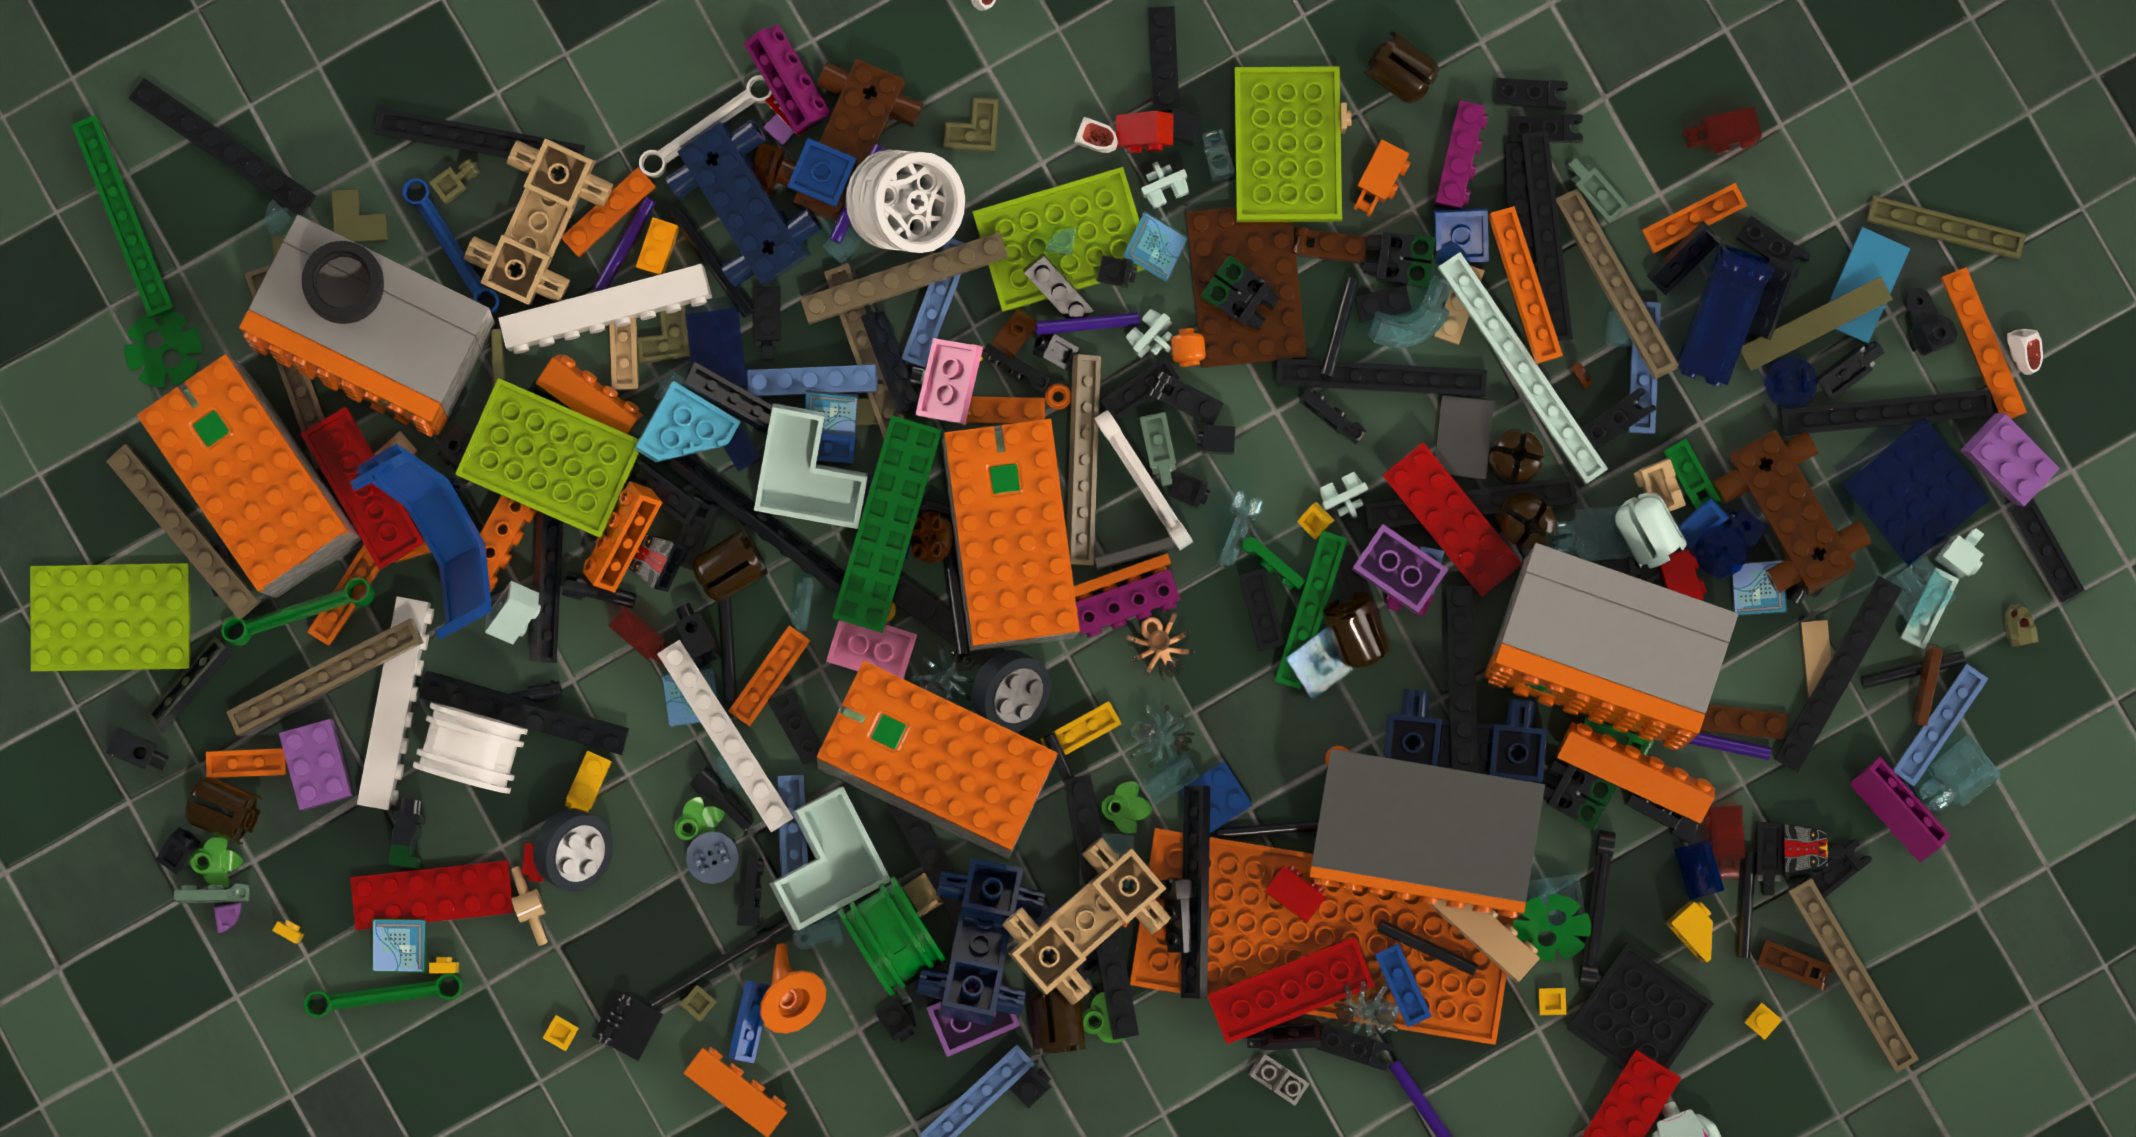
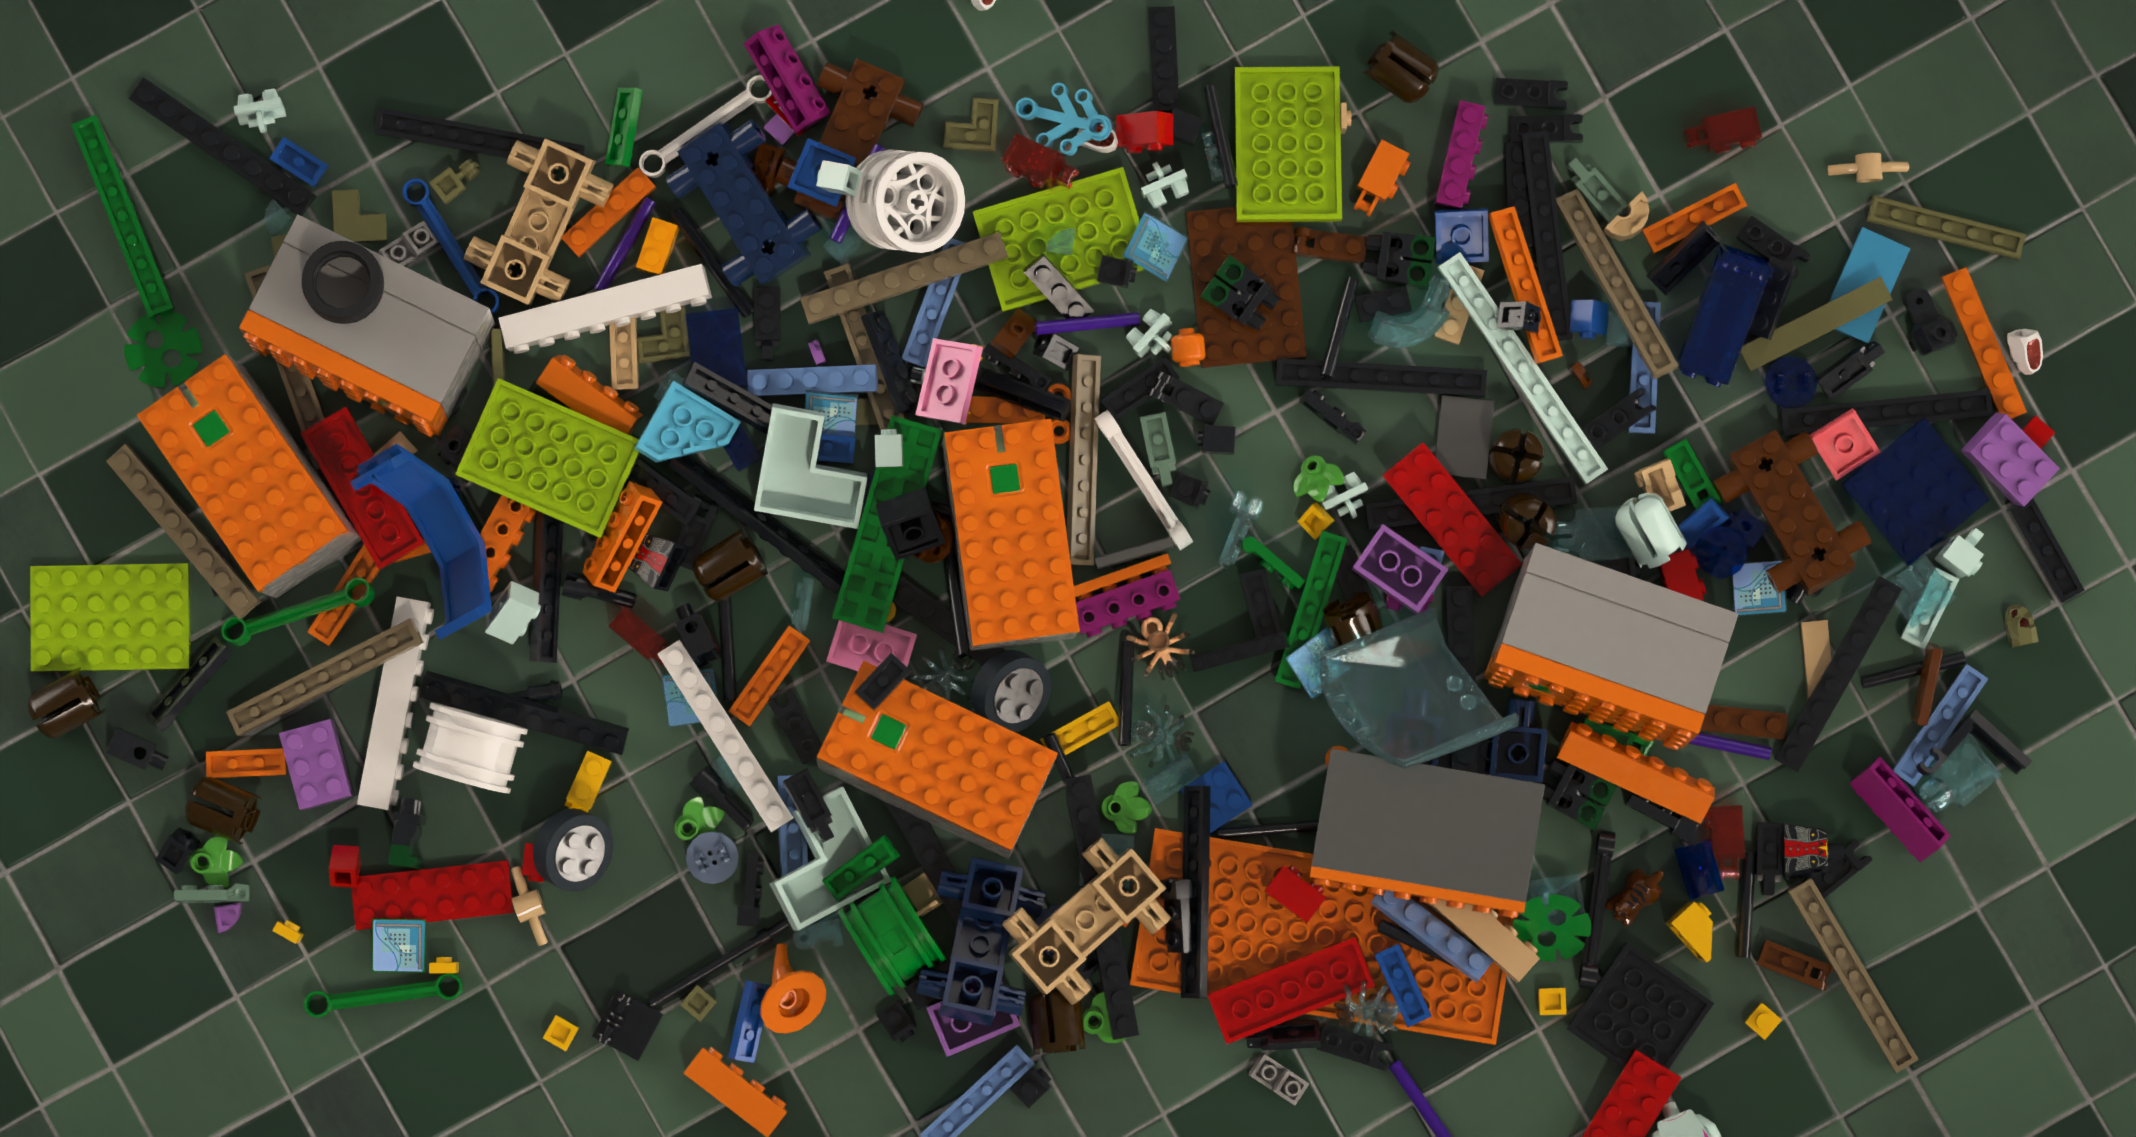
(59, 693): none -> dark brown cylinder
(259, 112): none -> light aqua hips
(299, 162): none -> blue plate
(344, 866): none -> red brick
(410, 245): none -> light grey slope
(623, 127): none -> green plate
(810, 803): none -> black hinge
(817, 353): none -> medium lavender tile
(839, 178): none -> light aqua brick
(861, 867): none -> green tile
(882, 682): none -> black plate
(889, 449): none -> light aqua brick
(910, 523): none -> black slope
(1022, 394): none -> black piece
(1037, 163): none -> clear red brick
(1066, 435): none -> orange plate
(1069, 119): none -> medium azure plant
(1126, 693): none -> black piece
(1220, 136): none -> black piece
(1239, 651): none -> black piece
(1317, 481): none -> bright green plate
(1407, 694): none -> clear light blue windscreen
(1434, 934): none -> medium blue plate
(1519, 316): none -> black bracket
(1588, 318): none -> blue brick
(1628, 227): none -> tan cylinder
(1639, 892): none -> reddish brown animal
(1844, 444): none -> coral tile
(1868, 167): none -> tan piece
(1987, 735): none -> black hinge
(2038, 431): none -> red tile

